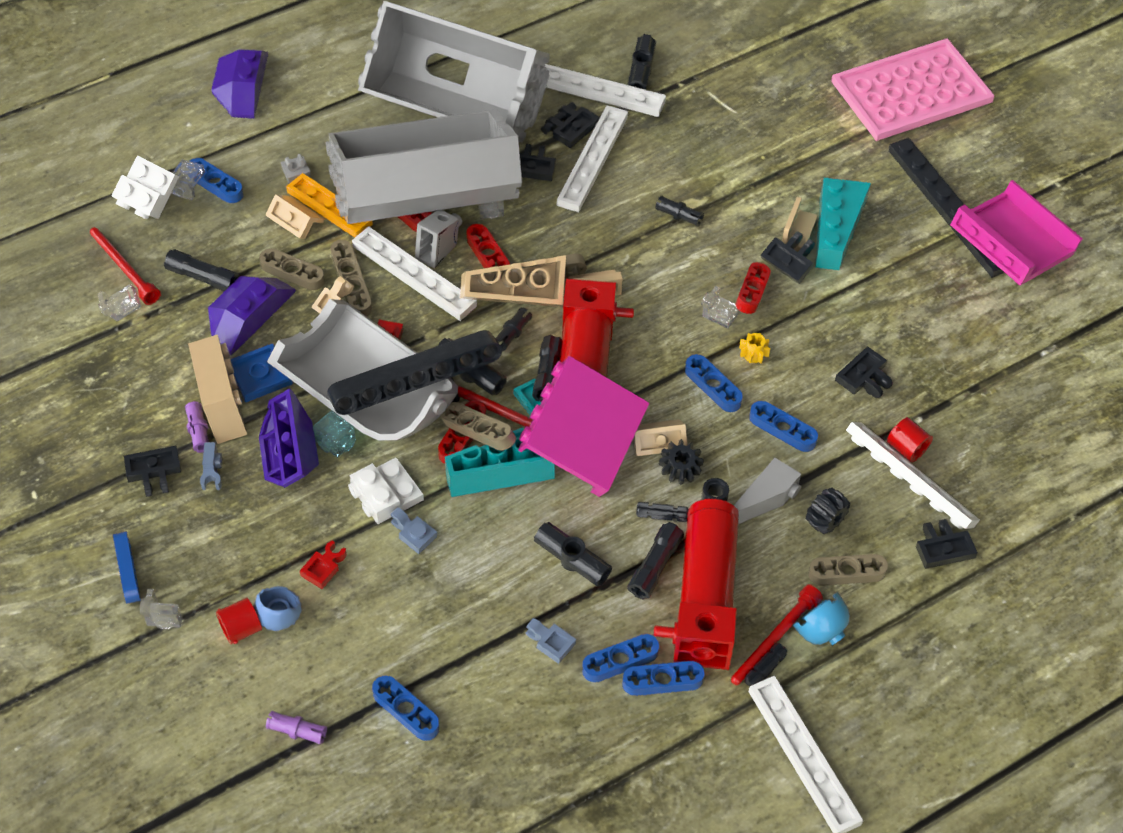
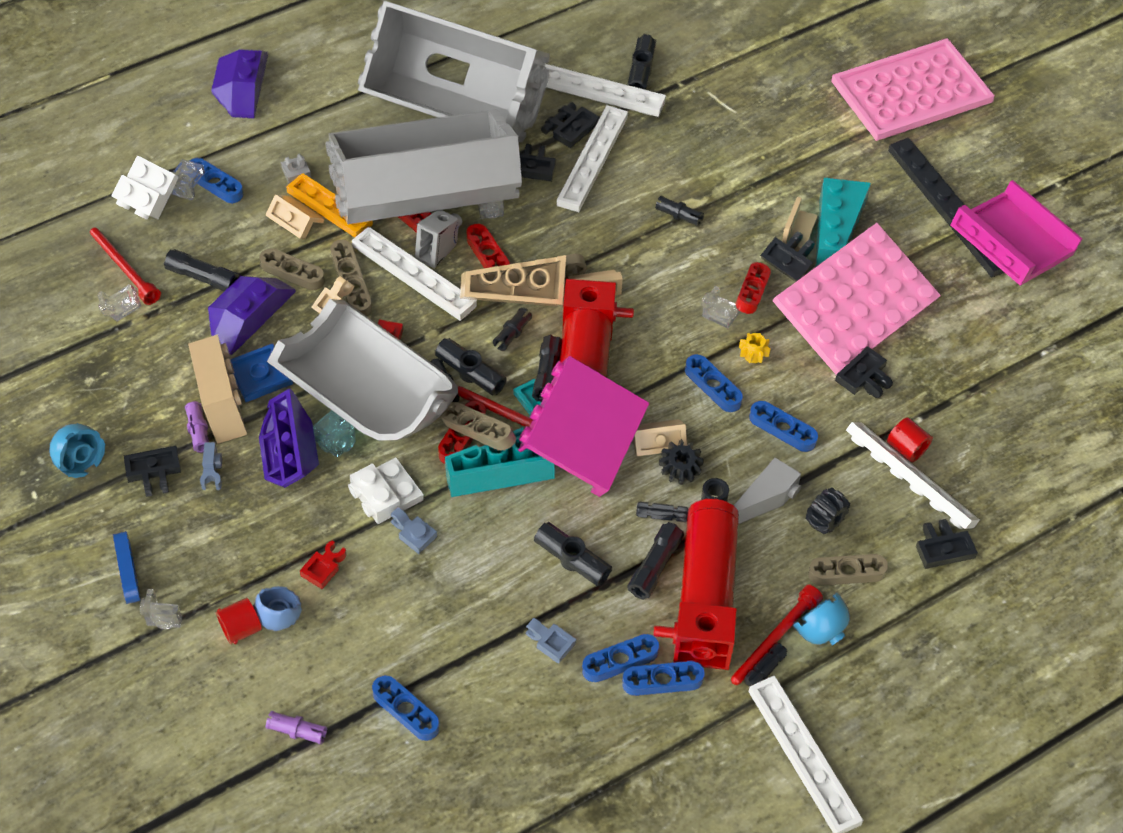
(76, 449): none -> dark azure cylinder
(414, 372): black beam -> none
(856, 298): none -> bright pink plate

